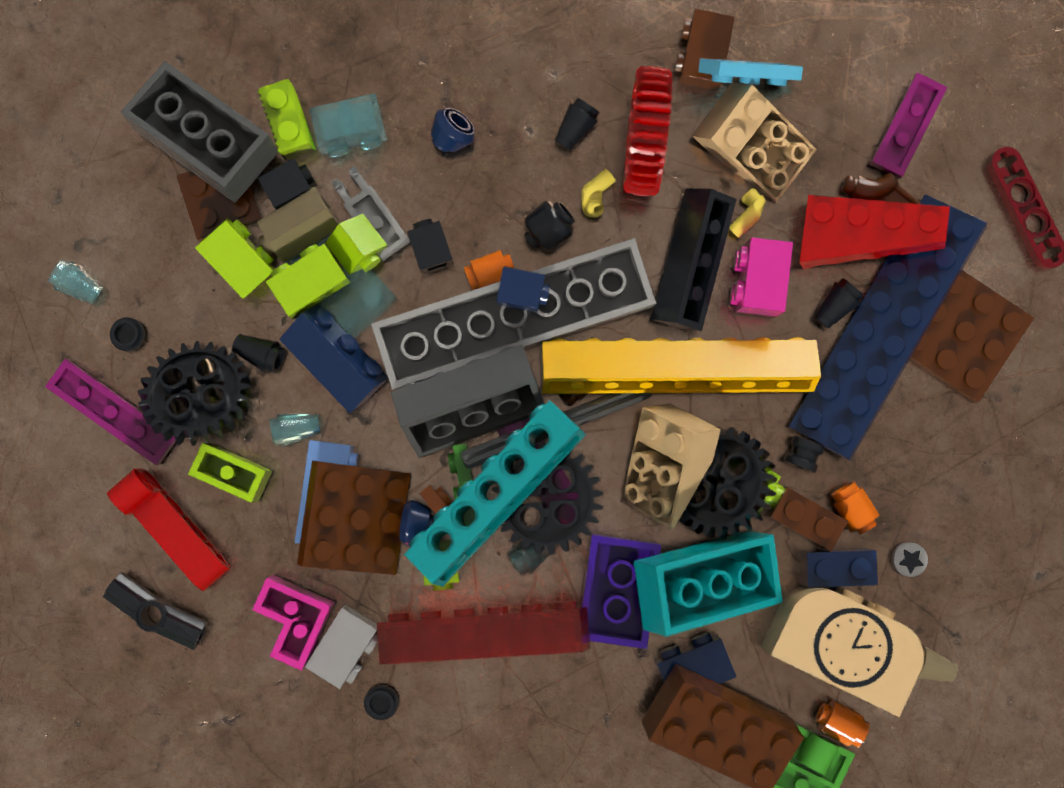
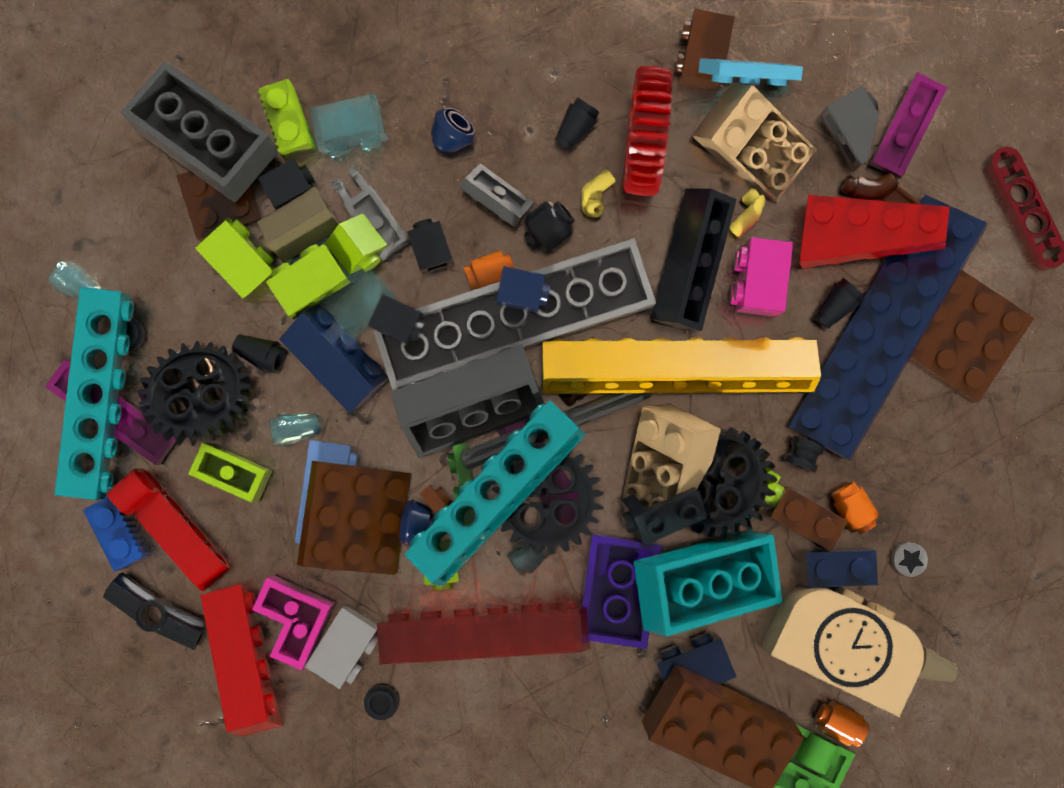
(79, 408): none -> teal brick
(117, 534): none -> blue brick
(240, 661): none -> red wedge
(397, 320): none -> black brick
(496, 195): none -> dark grey plate
(664, 517): none -> black bracket
(853, 124): none -> dark grey slope

